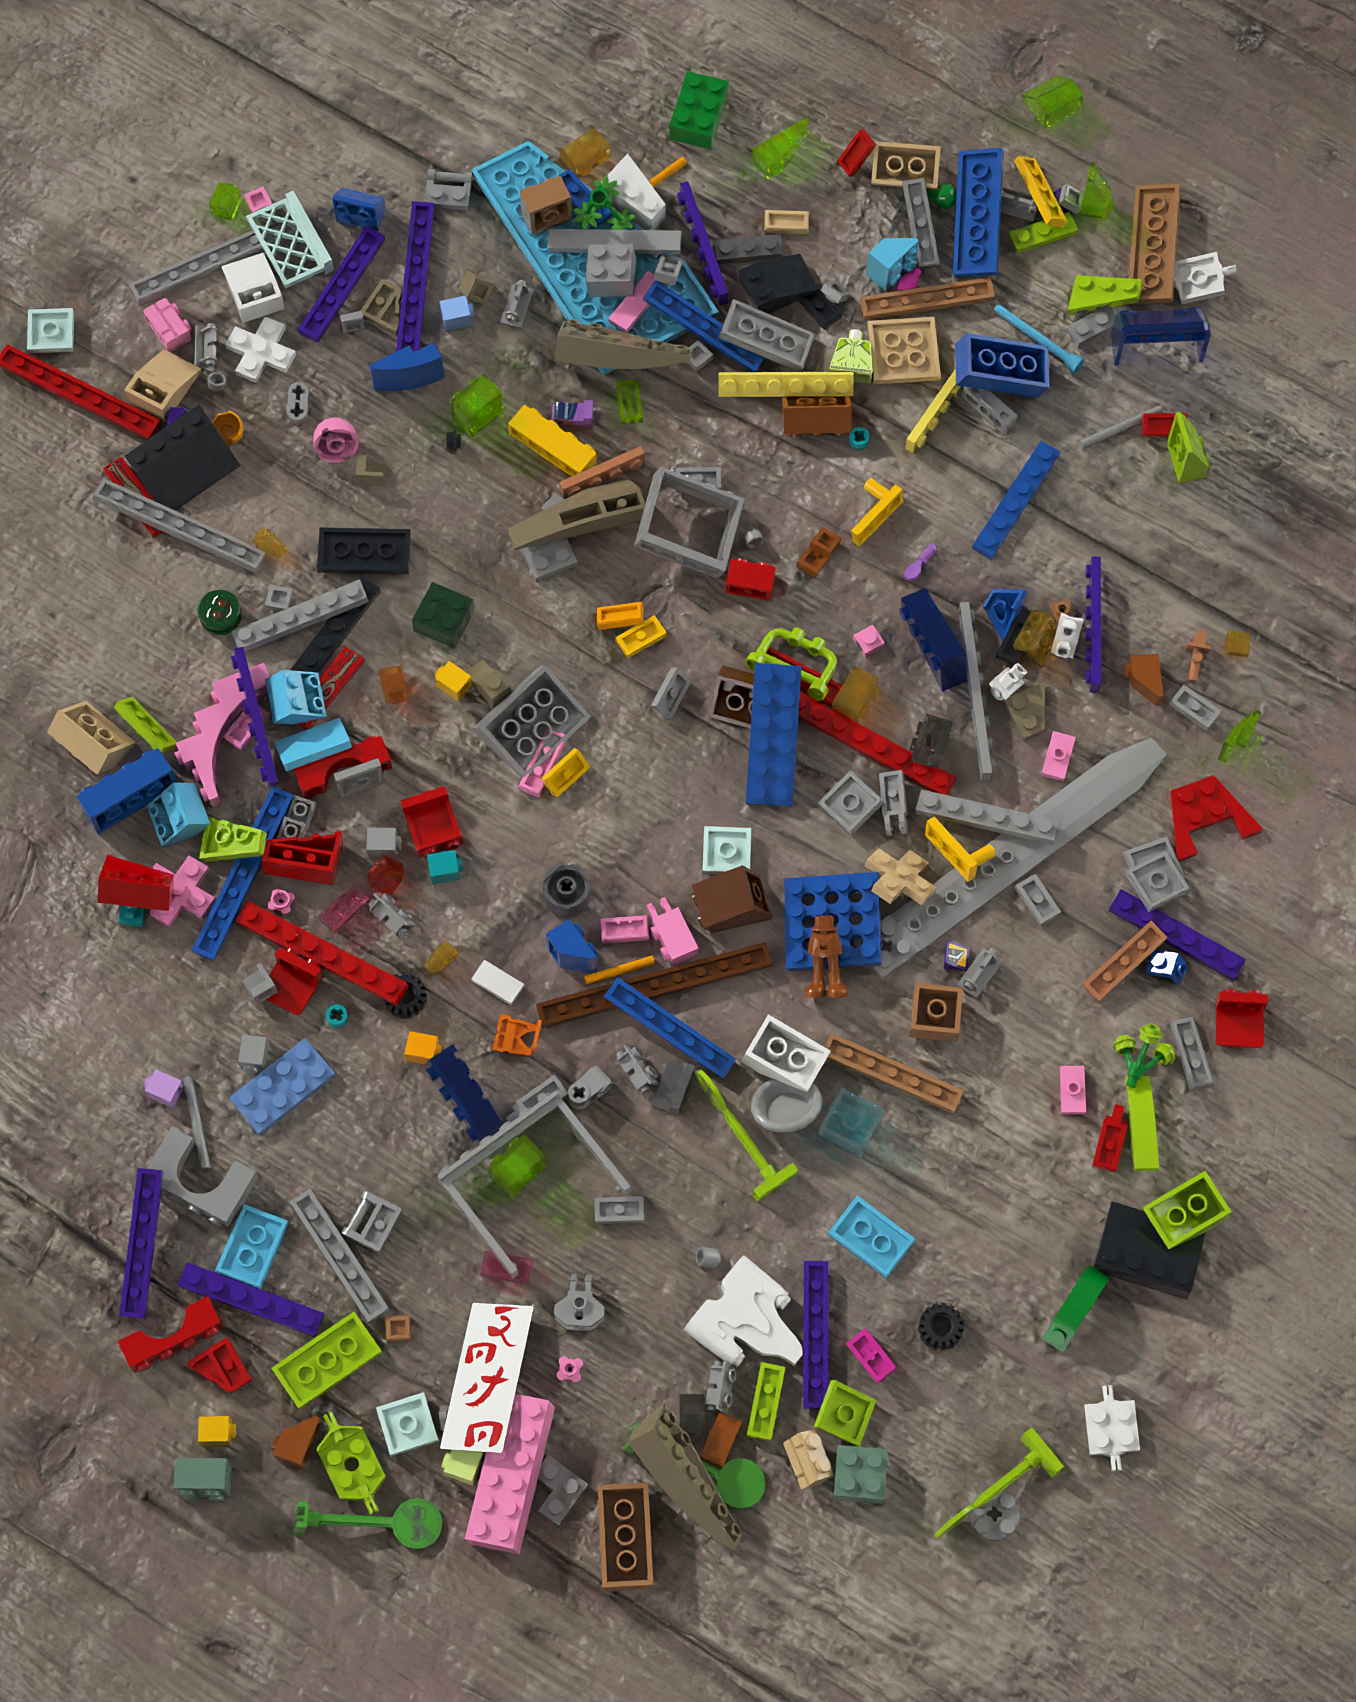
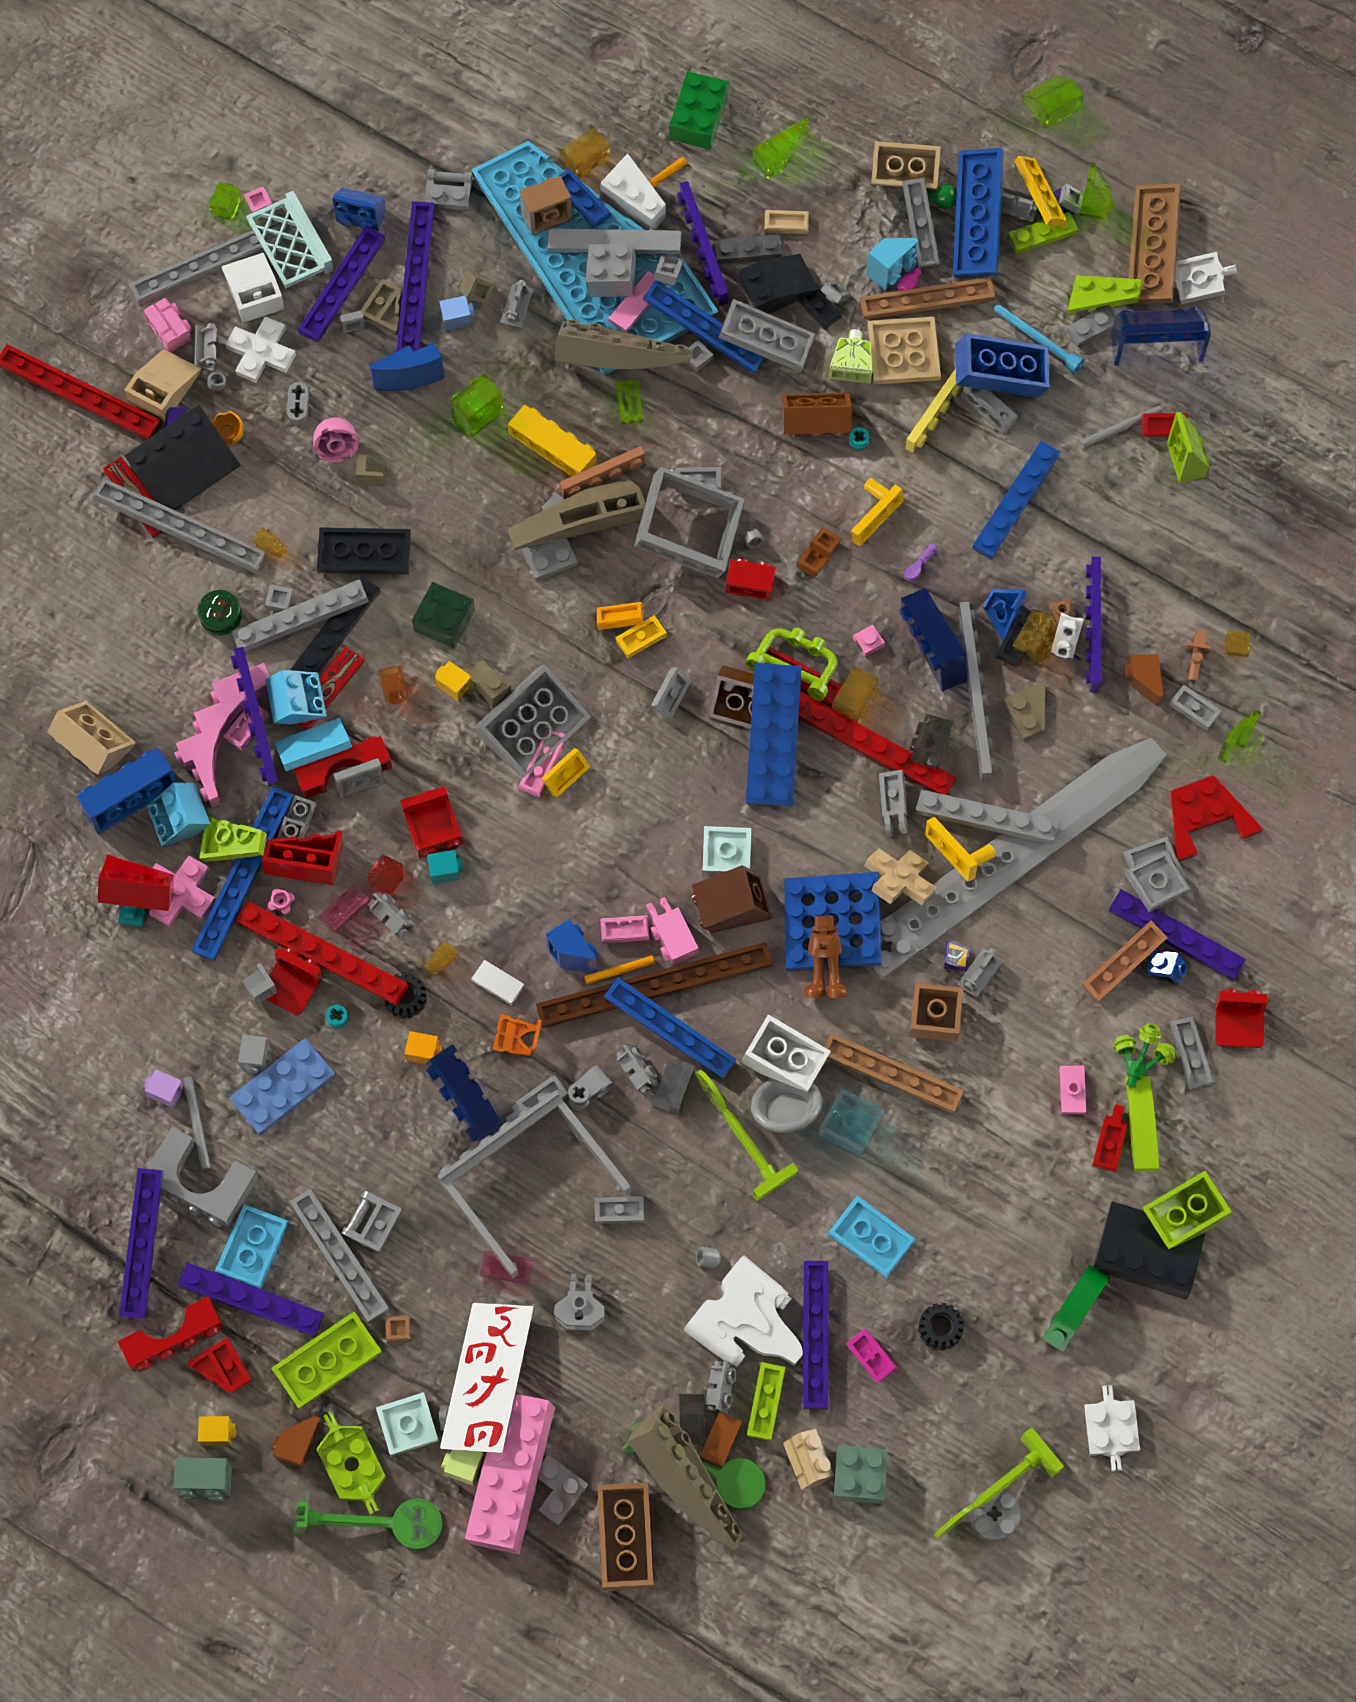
(50, 330): light aqua plate -> none
(145, 725): lime plate -> none
(382, 841): light grey brick -> none
(453, 440): black plate -> none
(516, 1166): clear neon green brick -> none
(564, 1374): bright pink plate -> none
(566, 877): flat silver brick -> none
(573, 414): medium lavender leg -> none
(601, 199): bright green plant -> none
(785, 384): light yellow plate -> none
(845, 1413): lime plate -> none
(851, 802): light grey tile -> none
(856, 153): red tile -> none
(1007, 682): white hips -> none
(1037, 900): light grey plate -> none
(1058, 756): bright pink plate -> none

